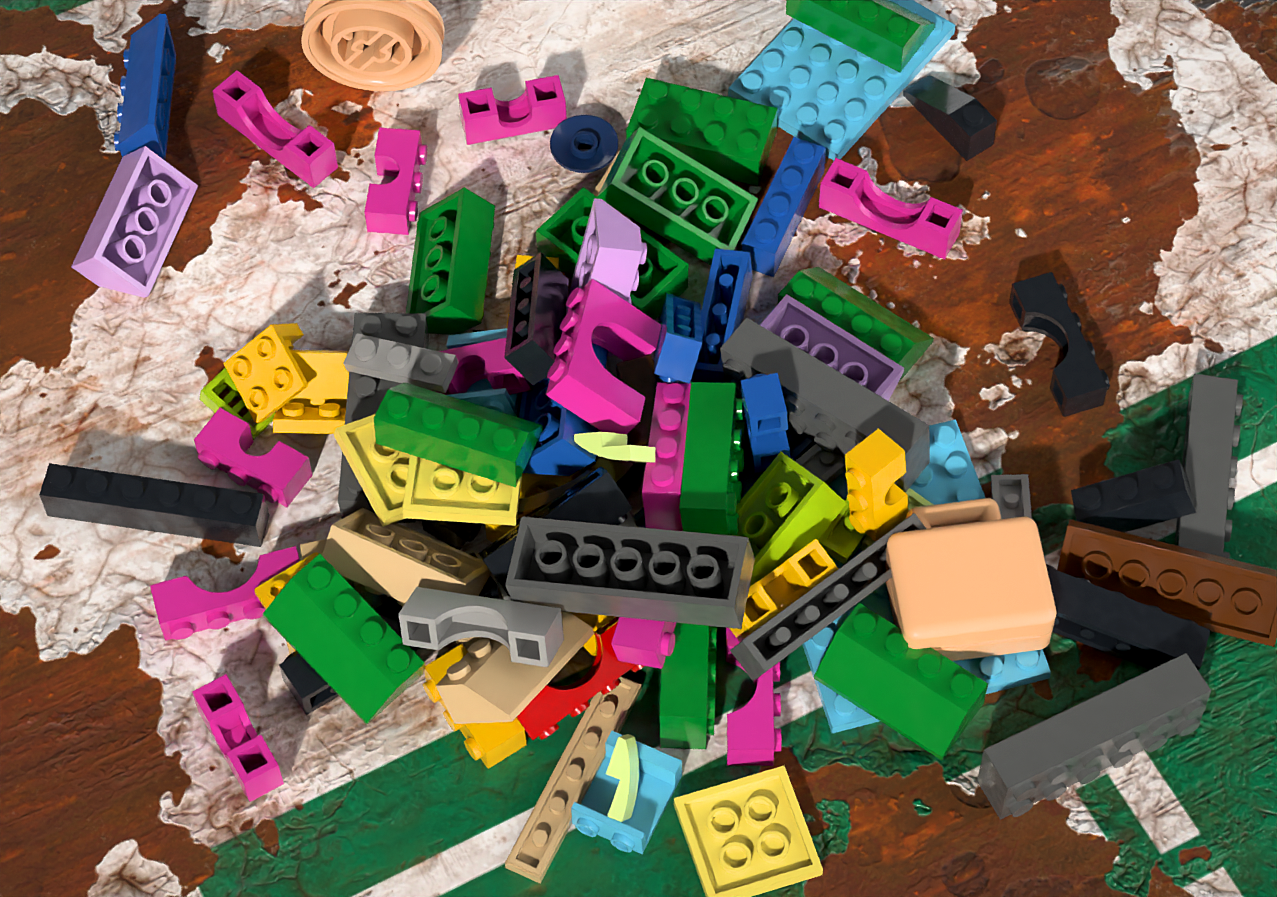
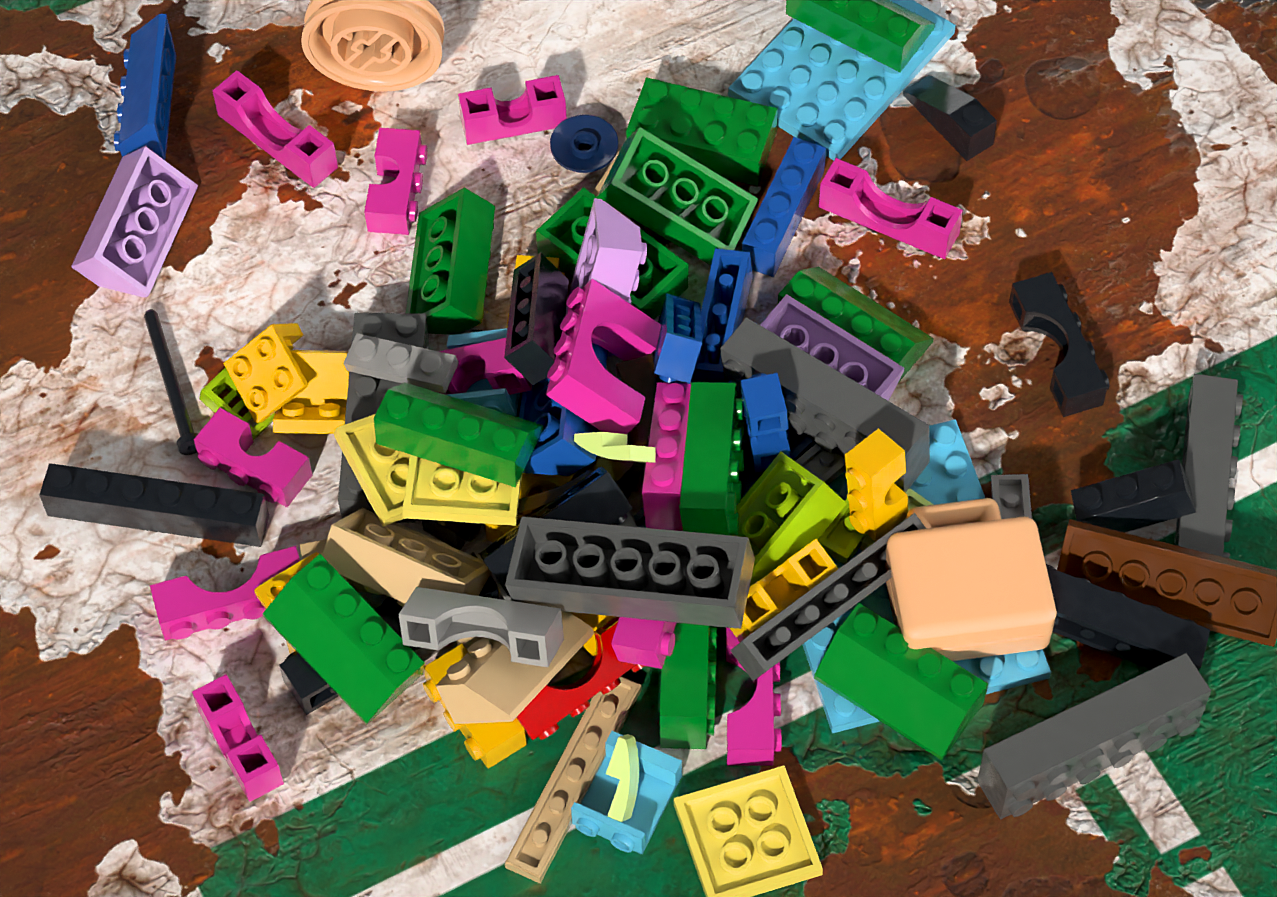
(186, 441): none -> black bar

